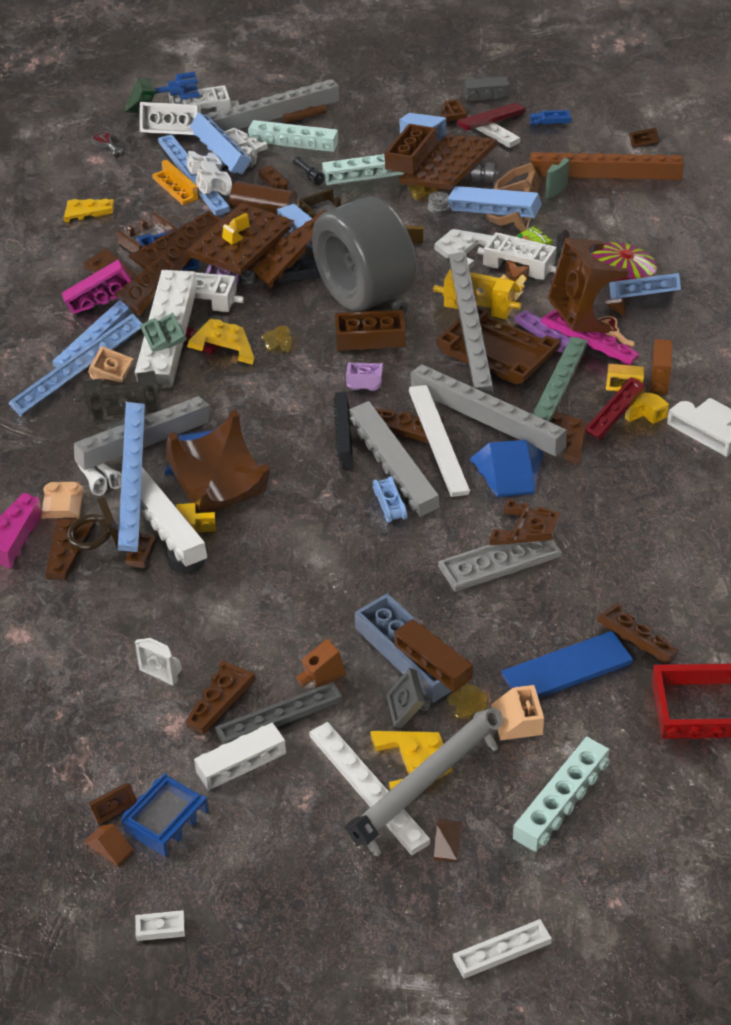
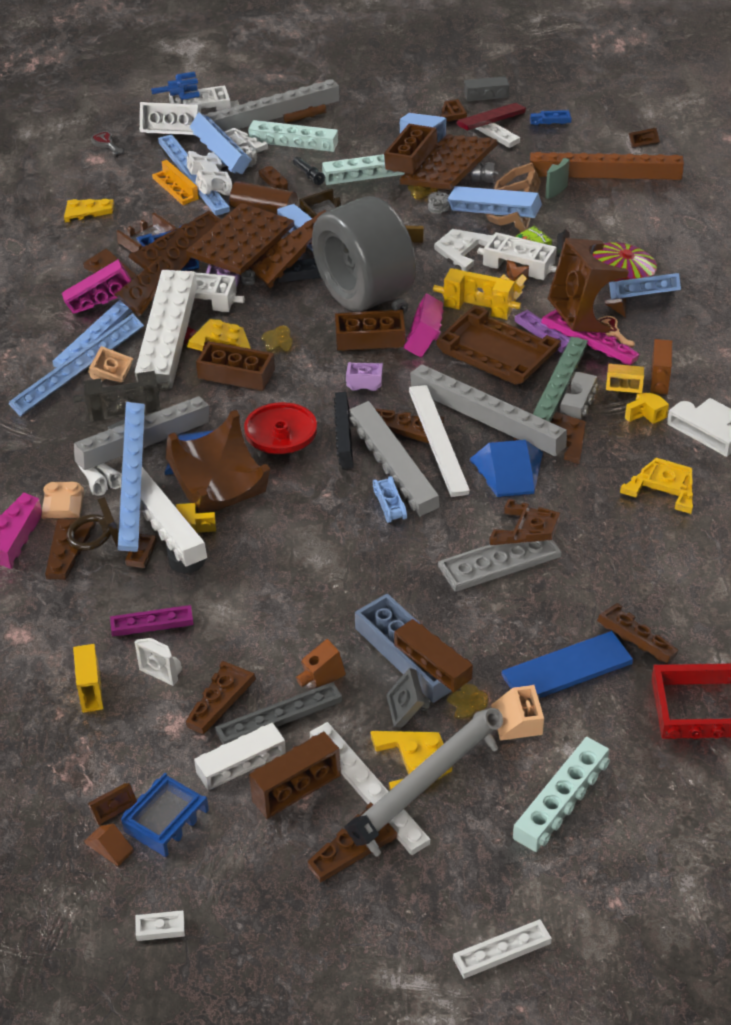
(88, 678): none -> yellow brick
(142, 92): dark green slope -> none
(151, 620): none -> magenta plate
(163, 333): sand green slope -> none
(231, 235): yellow slope -> none
(235, 365): none -> reddish brown brick
(240, 223): yellow slope -> none
(280, 428): none -> red dish
(295, 774): none -> reddish brown brick
(343, 851): none -> reddish brown wing
(425, 325): none -> dark pink wedge
(447, 840): reddish brown slope -> none
(470, 323): light grey brick -> none
(580, 396): none -> light grey arch
(615, 408): dark red plate -> none
(666, 477): none -> yellow wing

